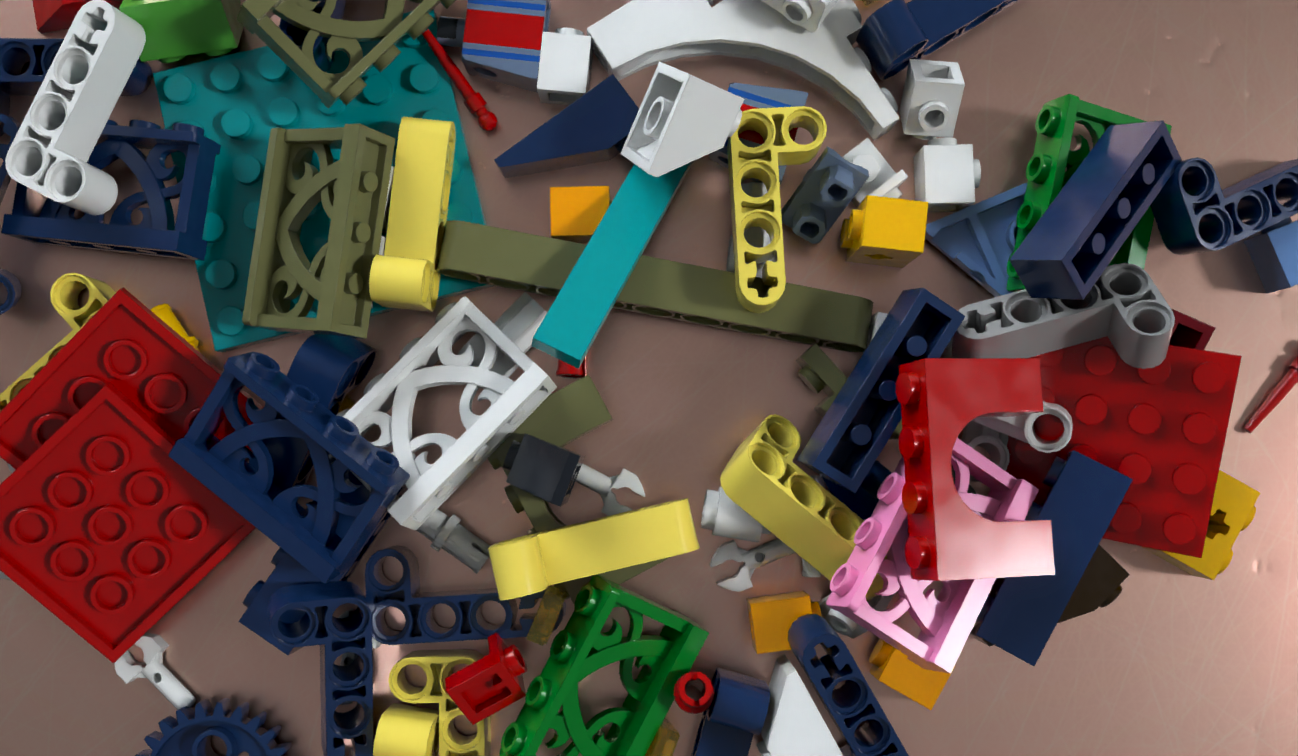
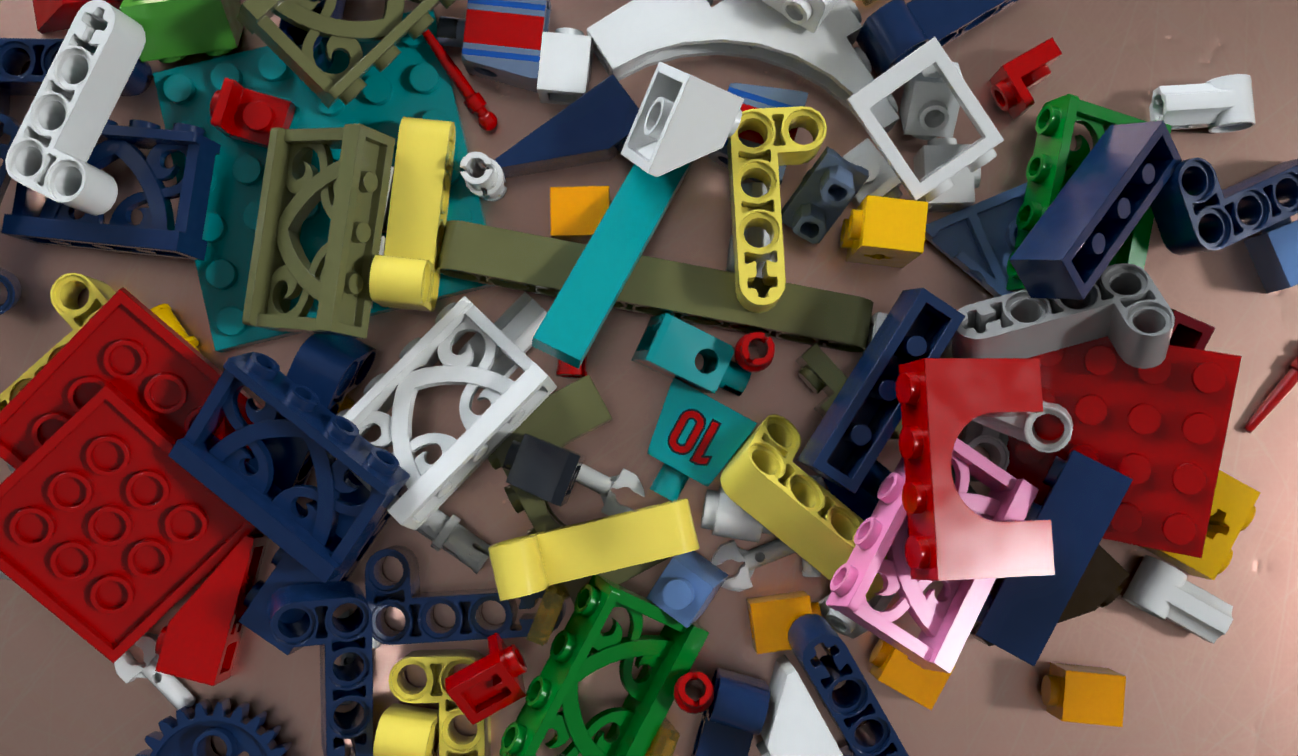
(206, 630): none -> red slope
(248, 113): none -> red bracket
(478, 177): none -> white pin
(671, 350): none -> teal torso
(687, 587): none -> medium blue brick
(694, 439): none -> teal torso
(765, 349): none -> red pin
(973, 156): none -> white window
(1014, 78): none -> red bracket
(1084, 694): none -> light orange brick
(1168, 595): none -> white piece
(1219, 104): none -> white piece

